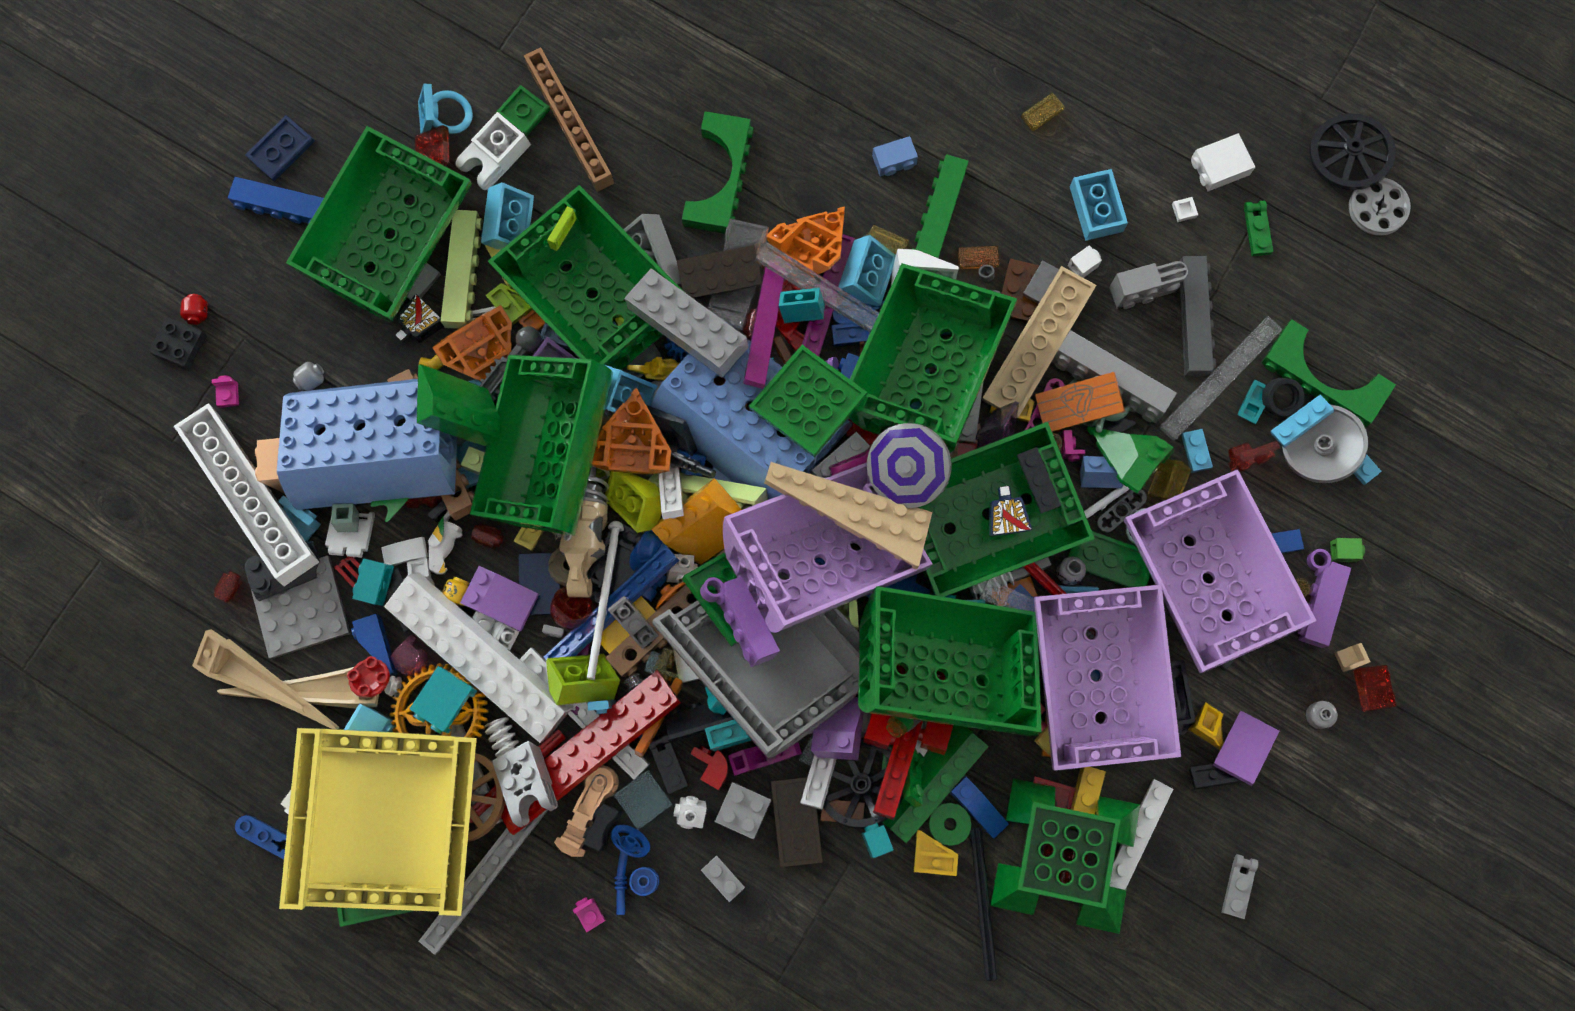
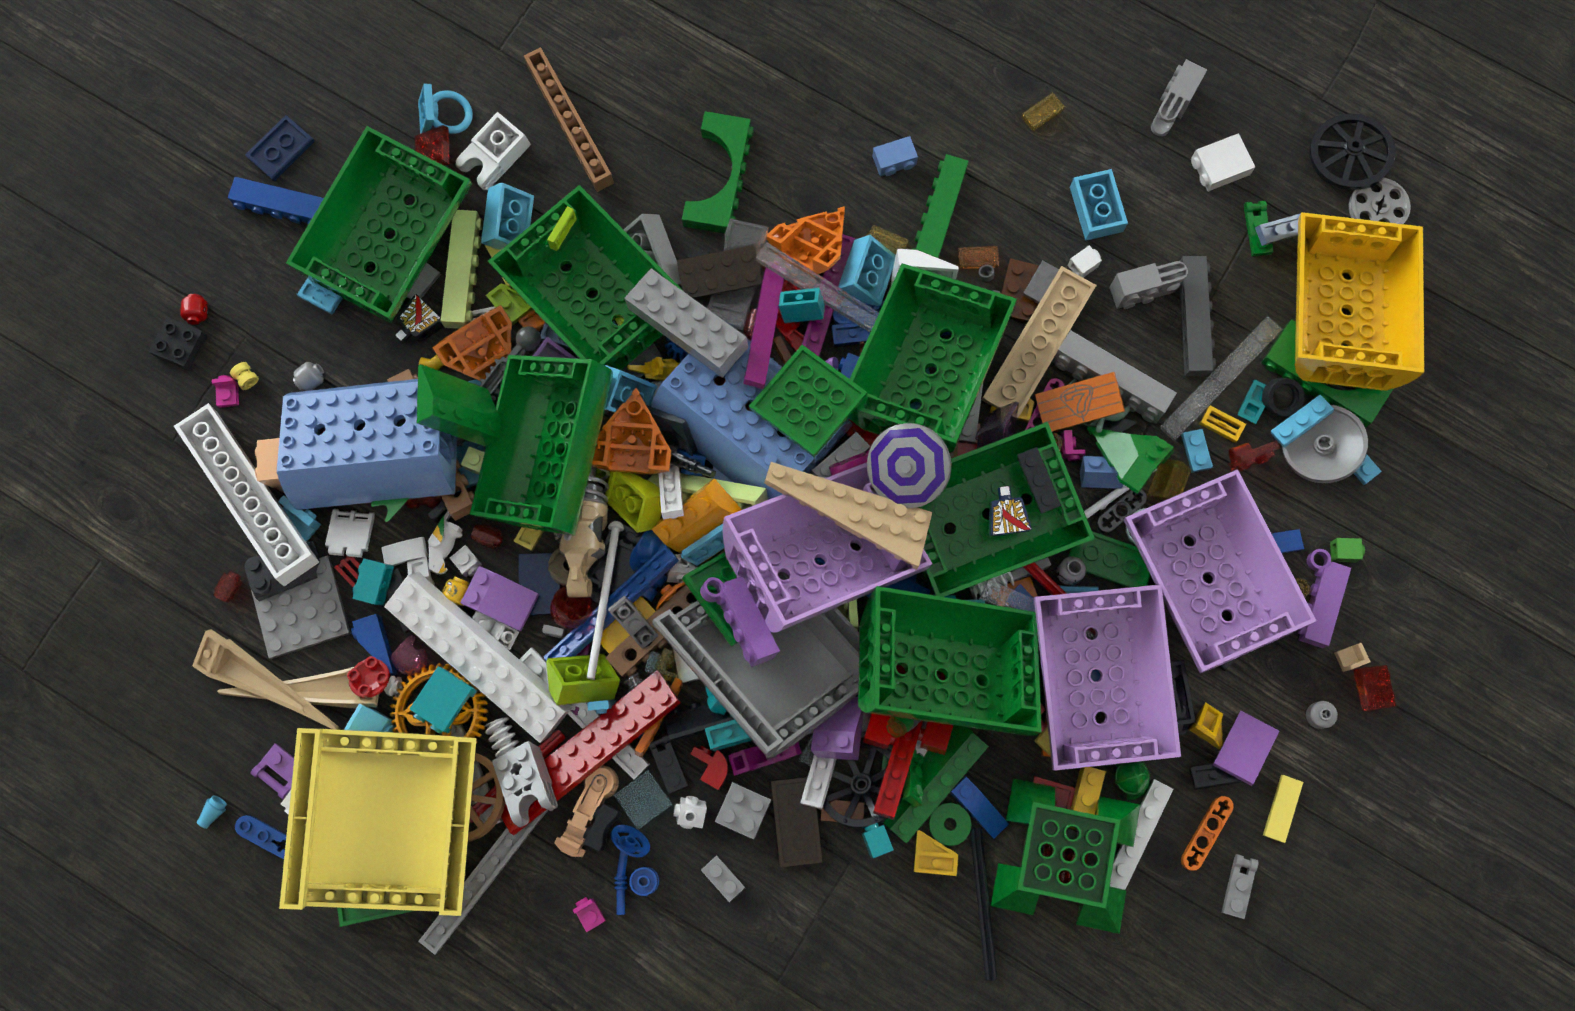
(212, 810): none -> medium azure cone
(245, 377): none -> light yellow wheel
(281, 763): none -> medium lavender plate
(319, 296): none -> medium azure plate
(345, 517): sand green brick -> none
(465, 561): none -> white bracket
(523, 110): green plate -> none
(704, 547): none -> medium azure plate
(1132, 778): none -> green helmet
(1177, 96): none -> light grey brick
(1185, 209): white plate -> none
(1210, 835): none -> orange beam
(1234, 438): none -> yellow tile
(1278, 230): none -> sand blue plate
(1283, 808): none -> light yellow tile
(1382, 295): none -> yellow slope

